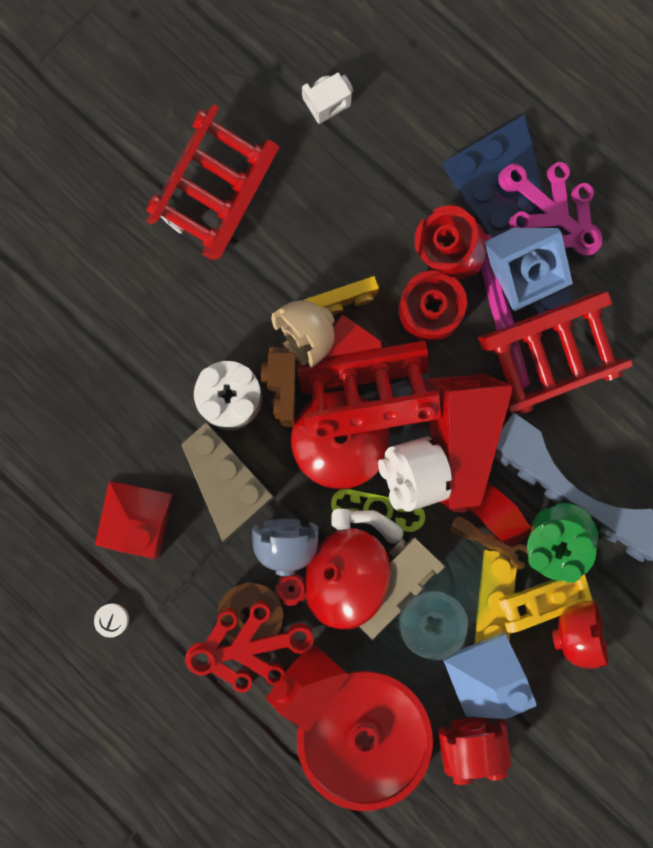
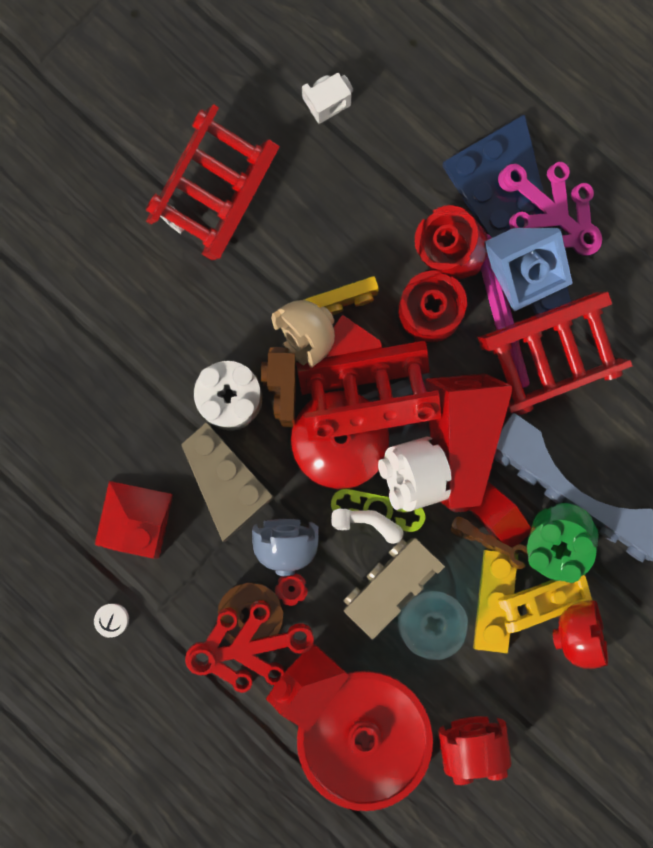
(358, 582): red dish -> none
(490, 679): medium blue slope -> none

